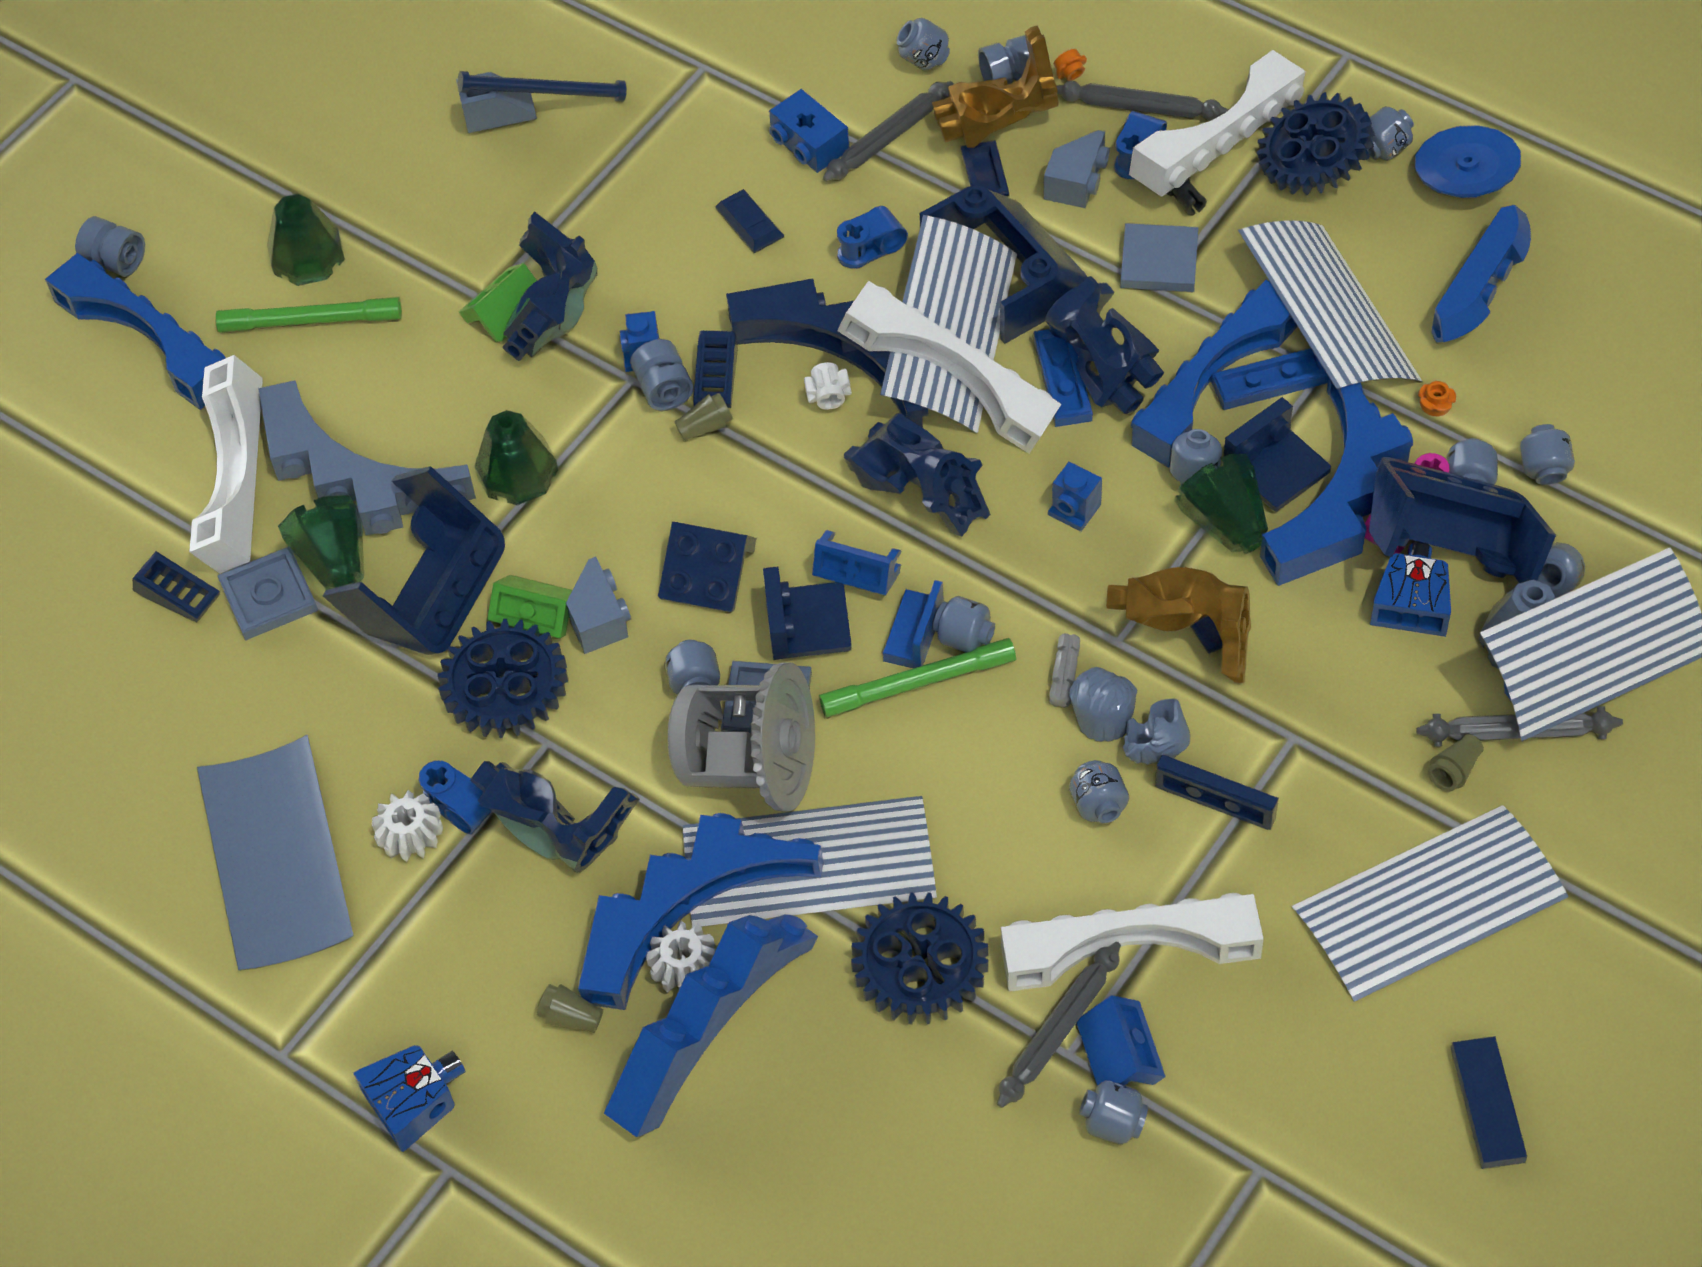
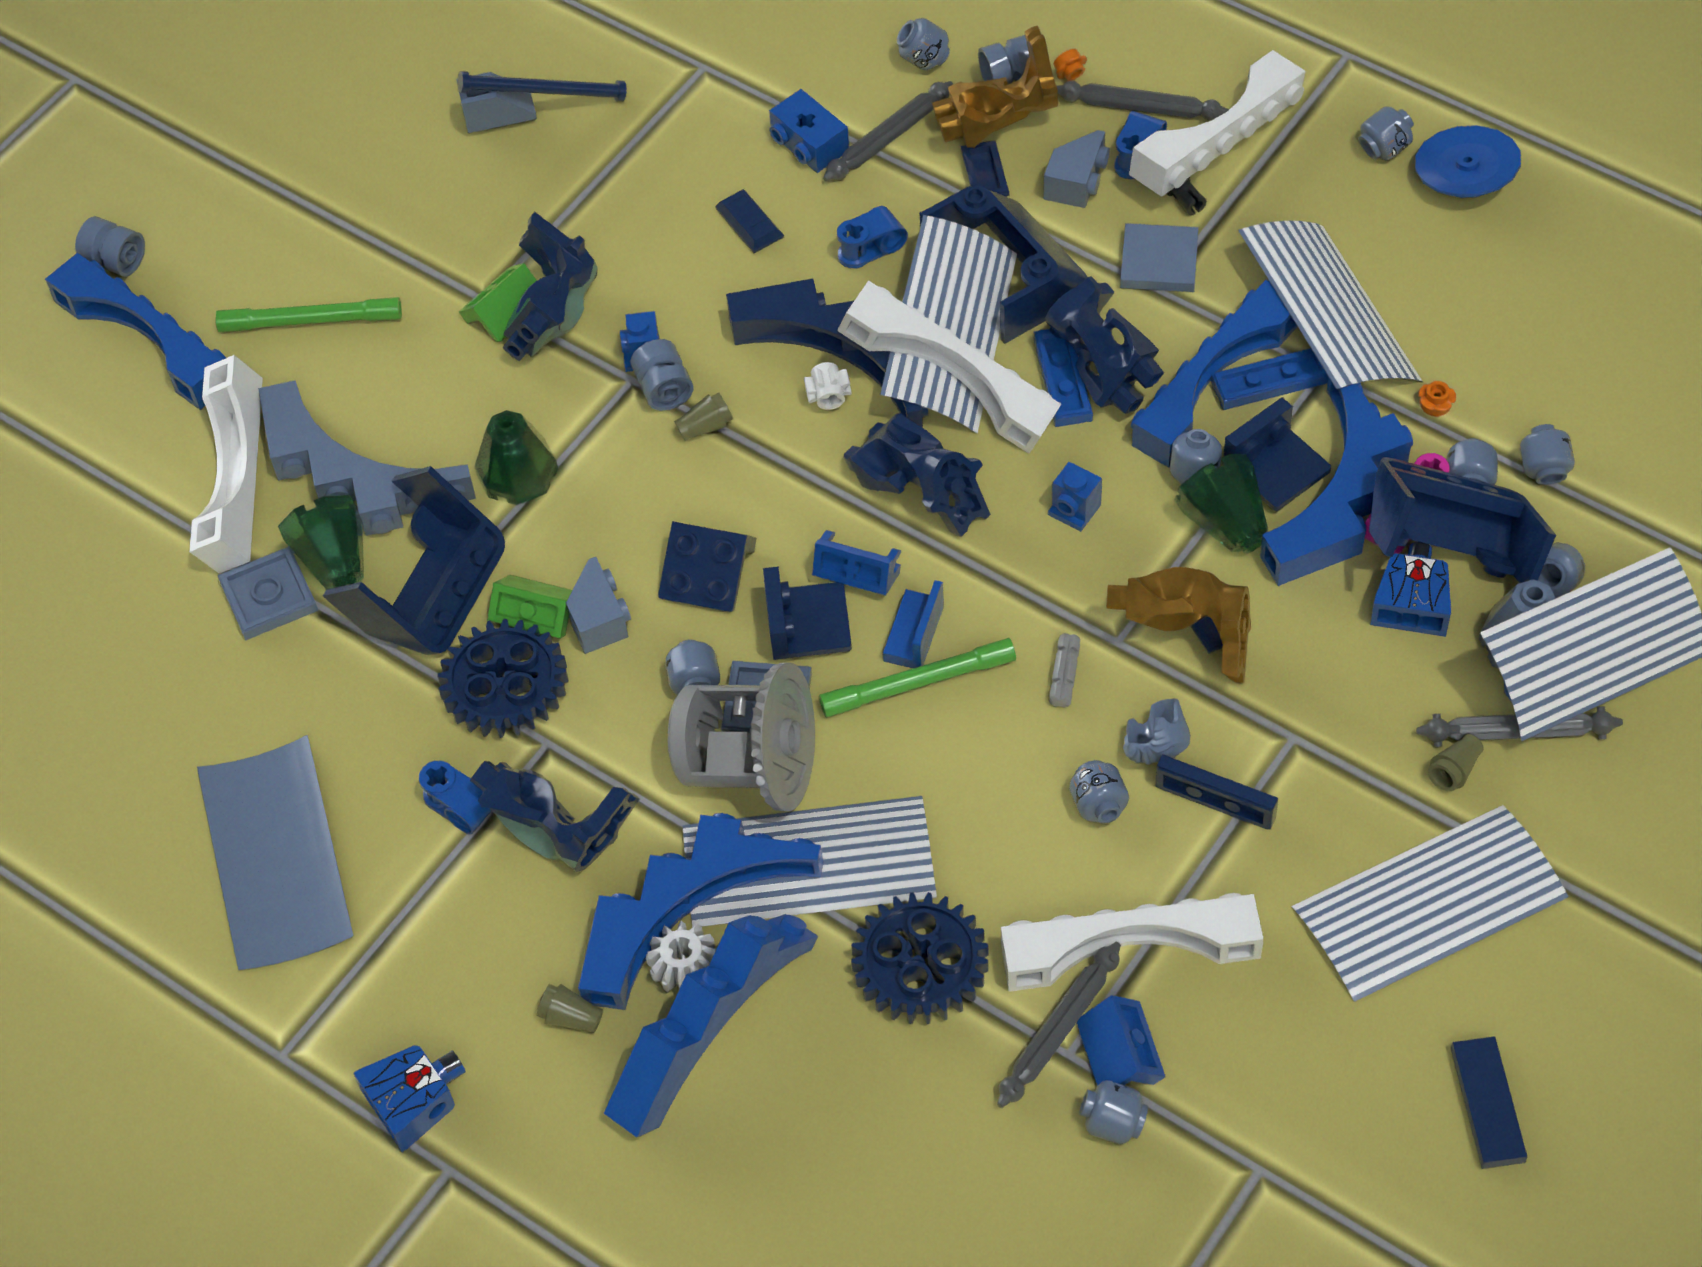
(160, 565): dark blue slope -> none
(303, 241): clear green cone -> none
(407, 825): white gear -> none
(715, 347): dark blue slope -> none
(963, 624): sand blue head -> none
(1102, 703): sand blue hair -> none
(1315, 143): dark blue gear -> none
(1475, 286): blue brick -> none

